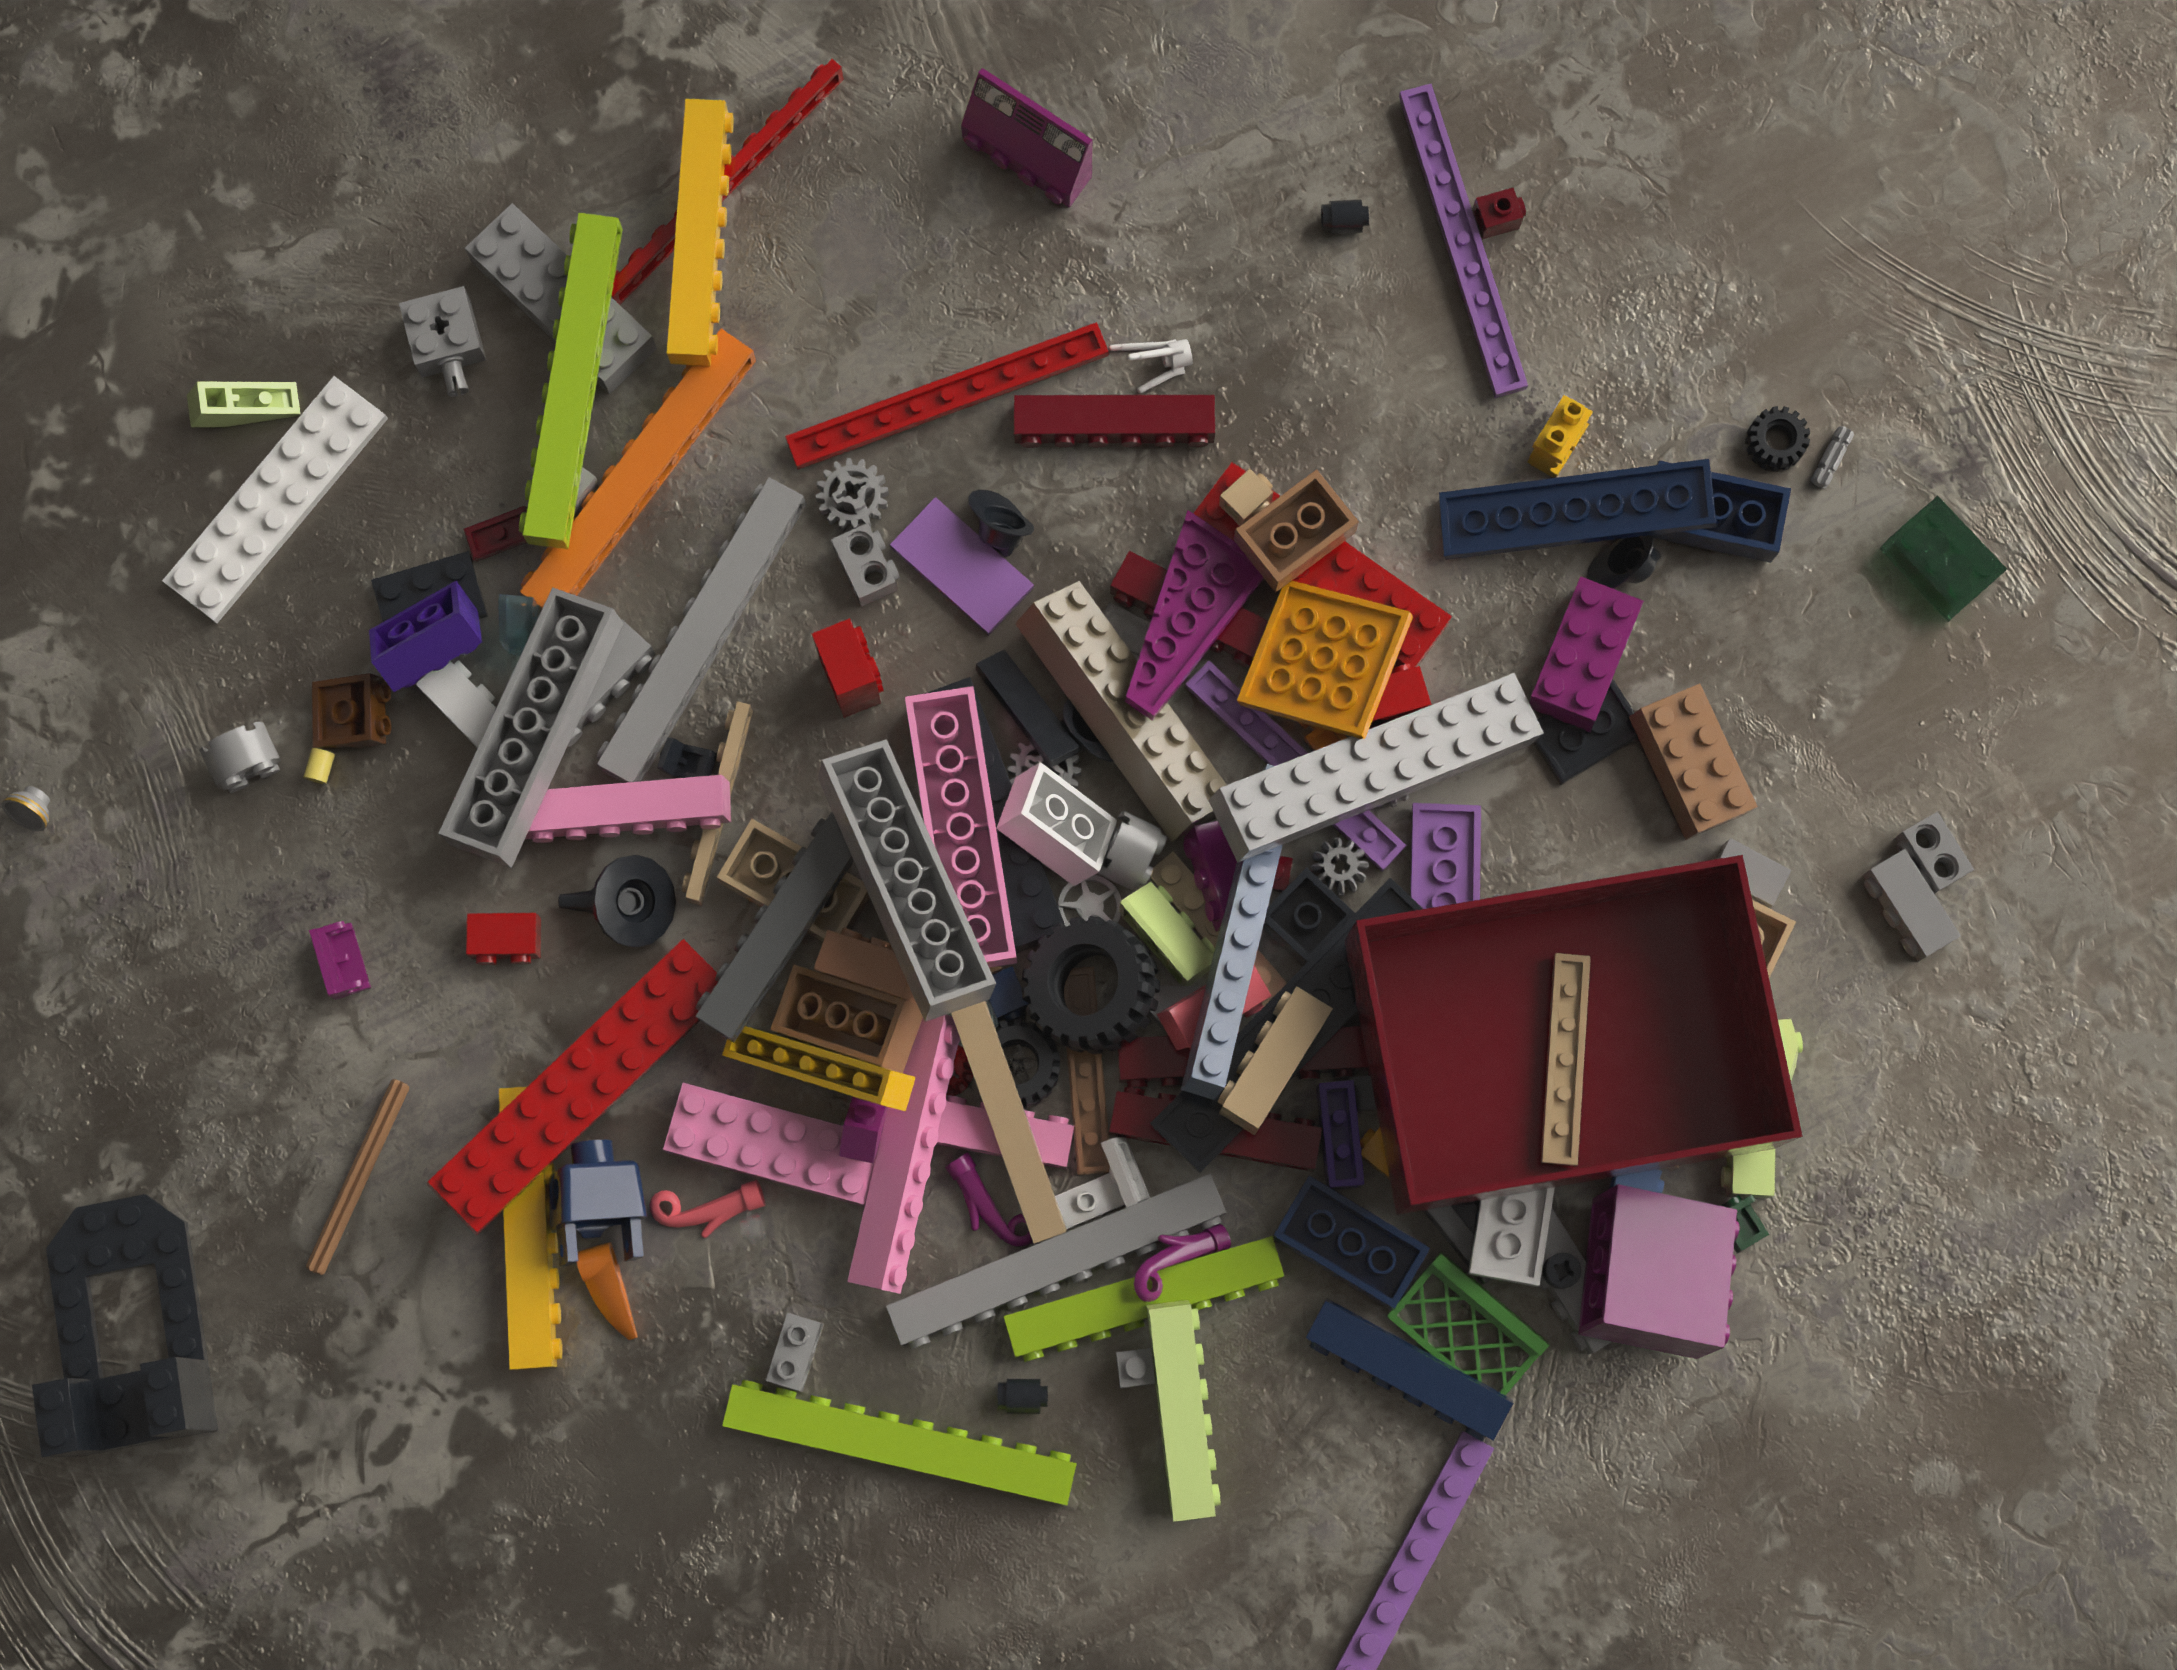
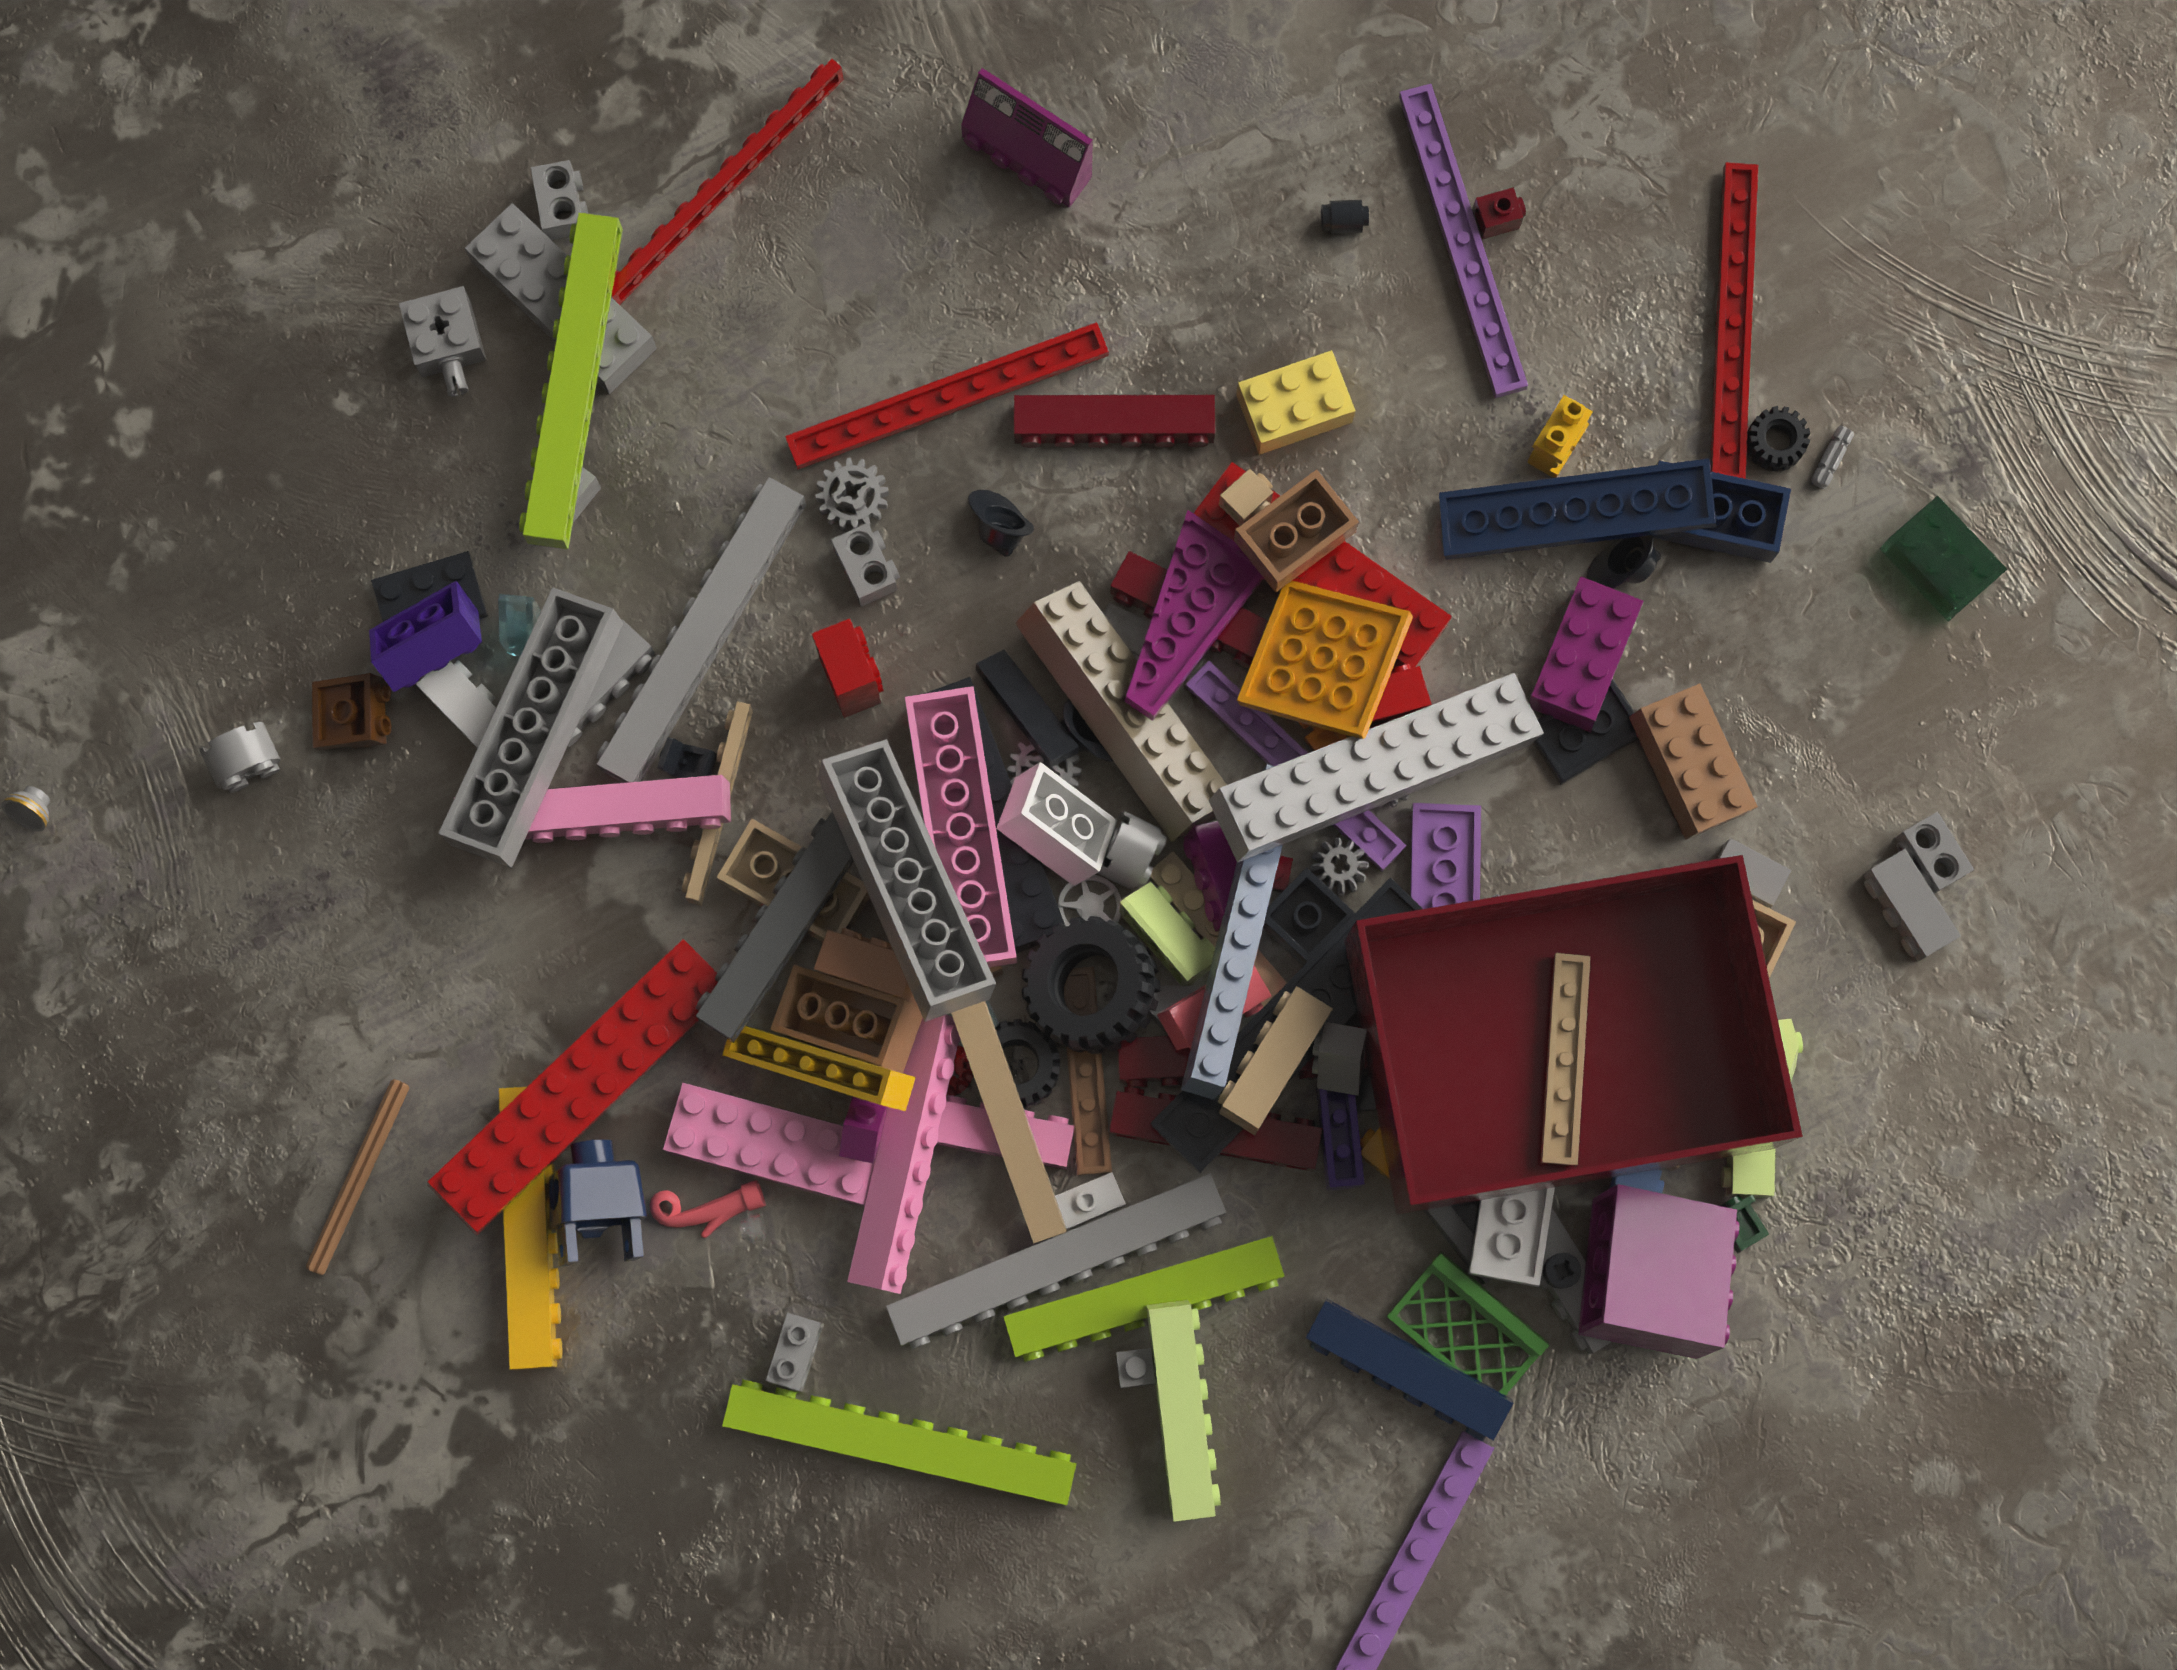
(137, 1408): black bracket -> none
(241, 403): yellowish green slope -> none
(275, 499): white plate -> none
(319, 766): light yellow hinge -> none
(340, 959): magenta hinge -> none
(495, 535): dark red plate -> none
(503, 937): red brick -> none
(554, 201): none -> light grey brick
(606, 1286): orange piece -> none
(629, 901): black piece -> none
(641, 470): orange brick -> none
(698, 232): yellow brick -> none
(961, 566): medium lavender tile -> none
(981, 1203): magenta plant -> none
(1007, 996): dark blue brick -> none
(1022, 1396): black brick -> none
(1125, 1171): white plate -> none
(1173, 353): white plant -> none
(1181, 1250): magenta plant -> none
(1295, 402): none -> light yellow brick
(1340, 1058): none -> light grey brick
(1350, 1243): dark blue brick -> none
(1734, 319): none -> red plate

